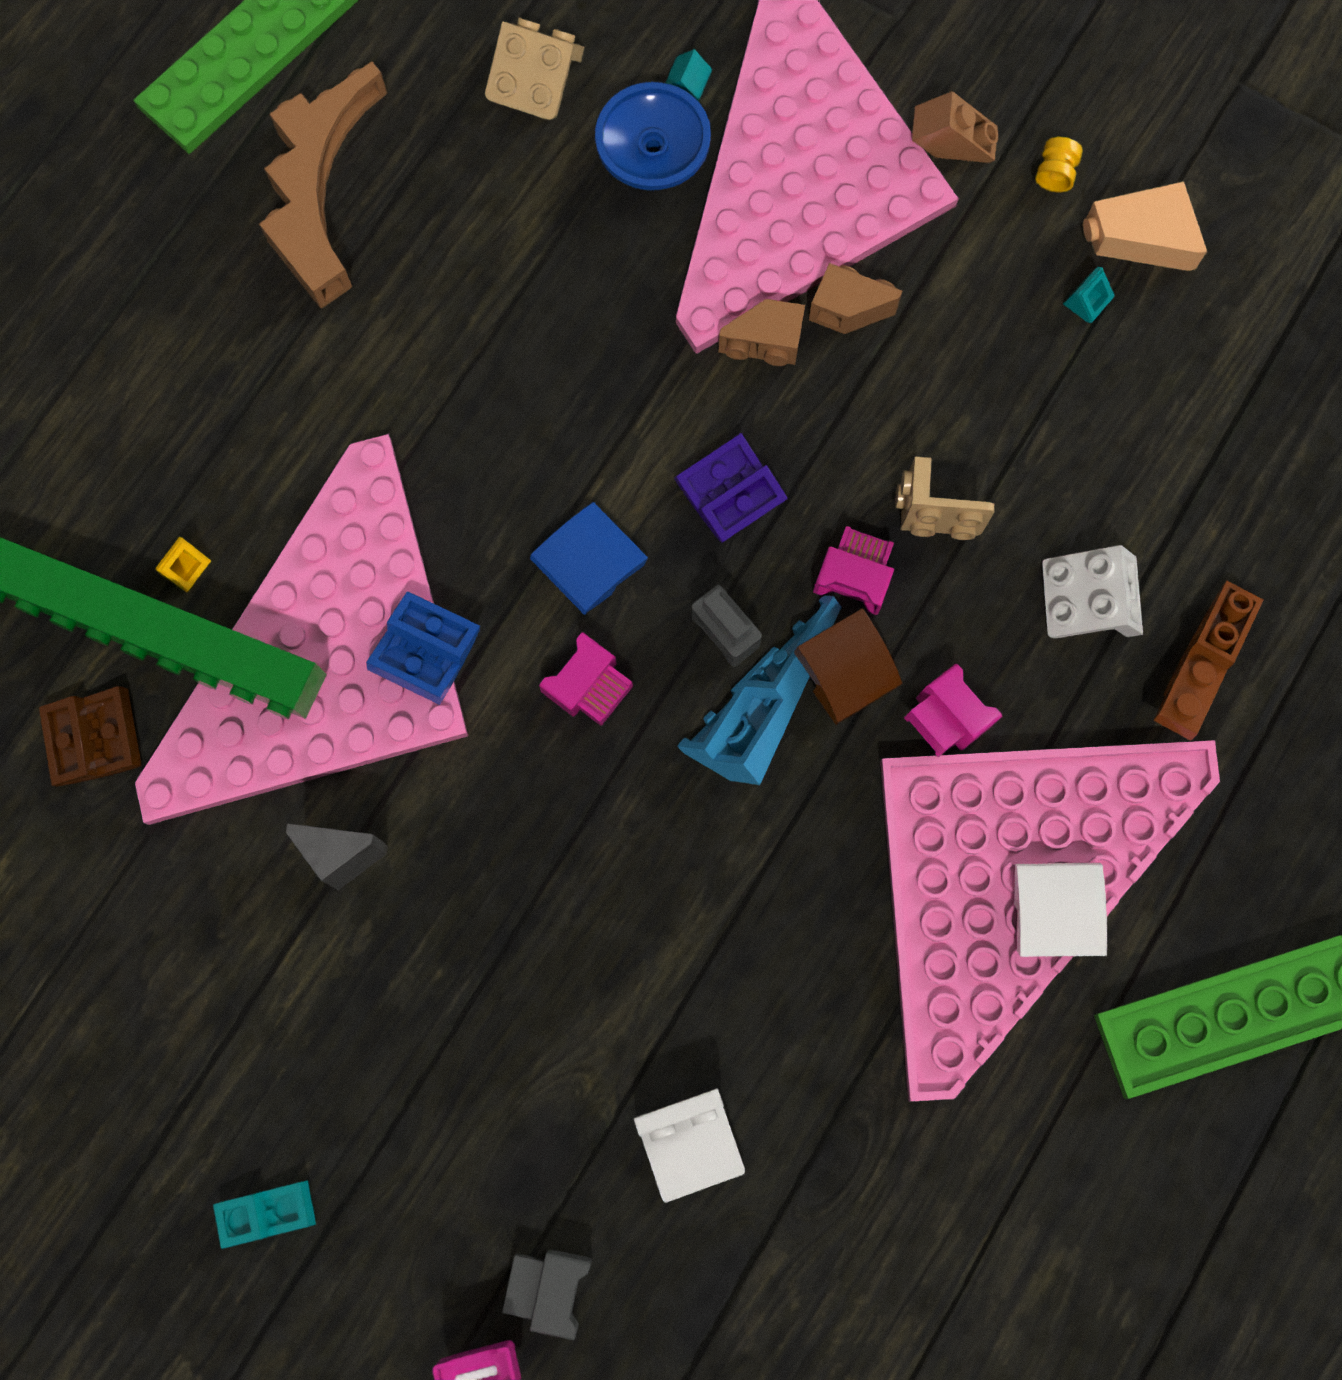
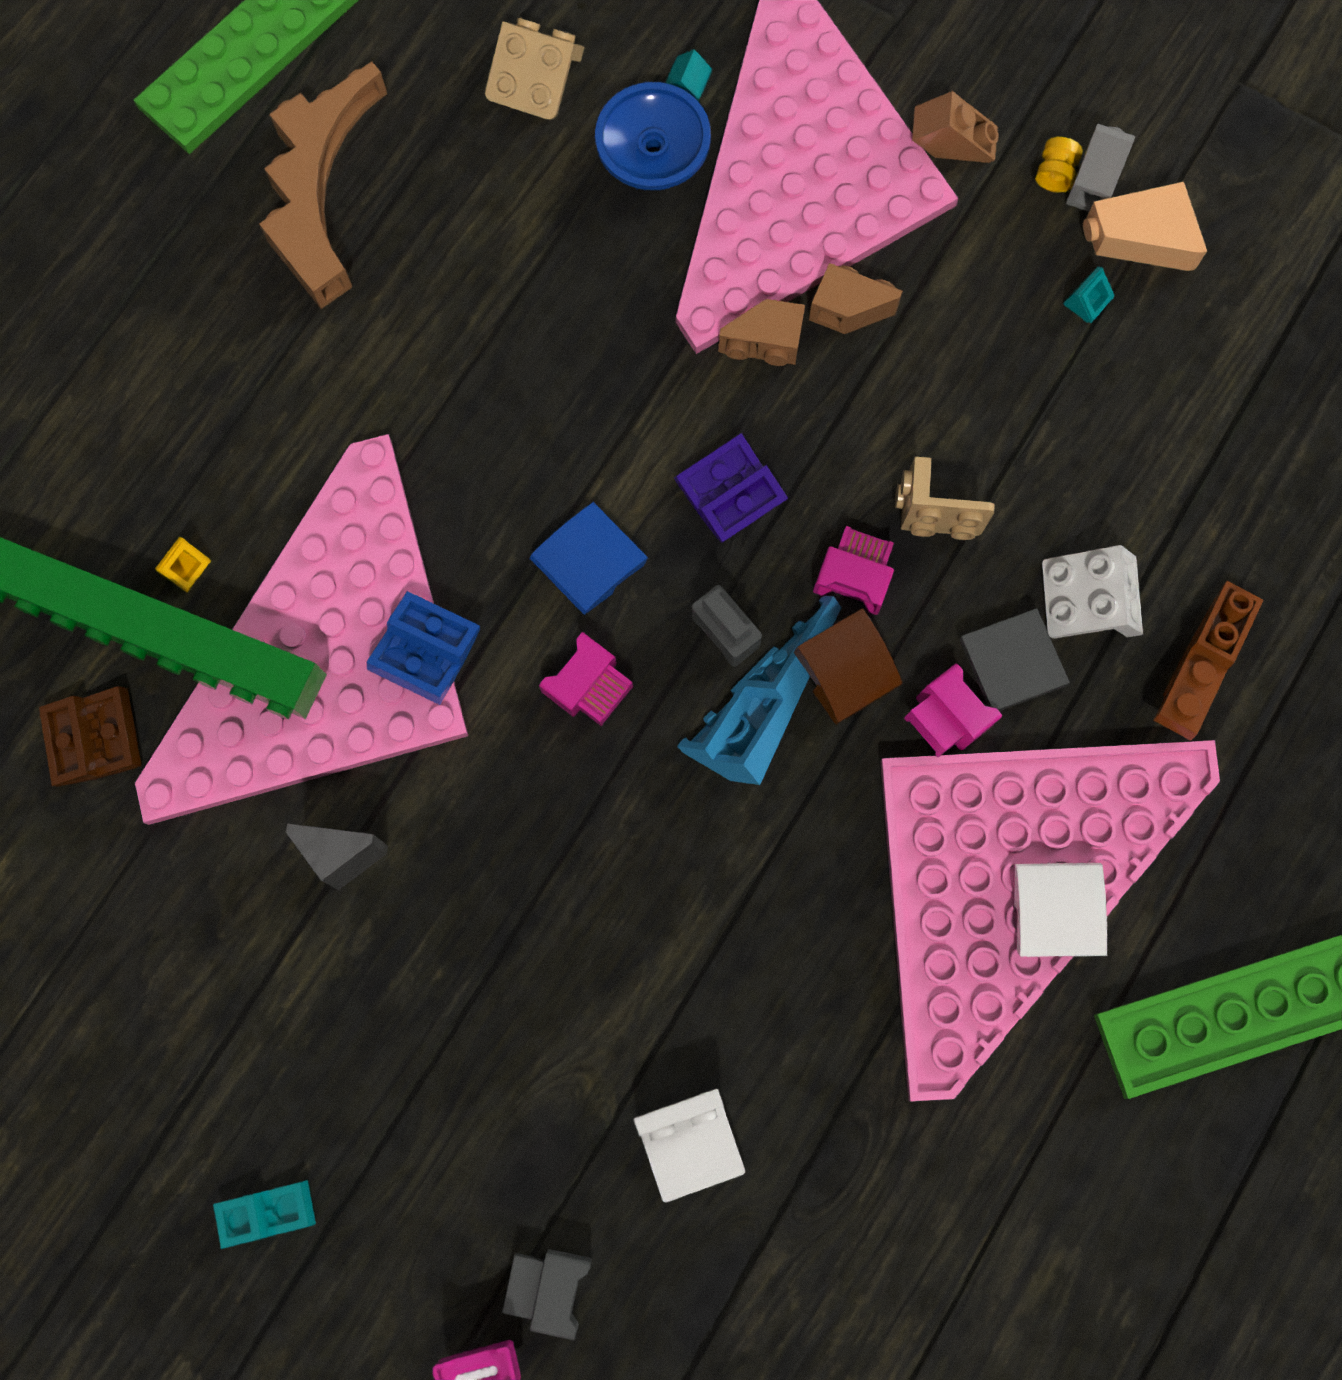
(1014, 660): none -> dark grey tile
(1100, 166): none -> light grey slope

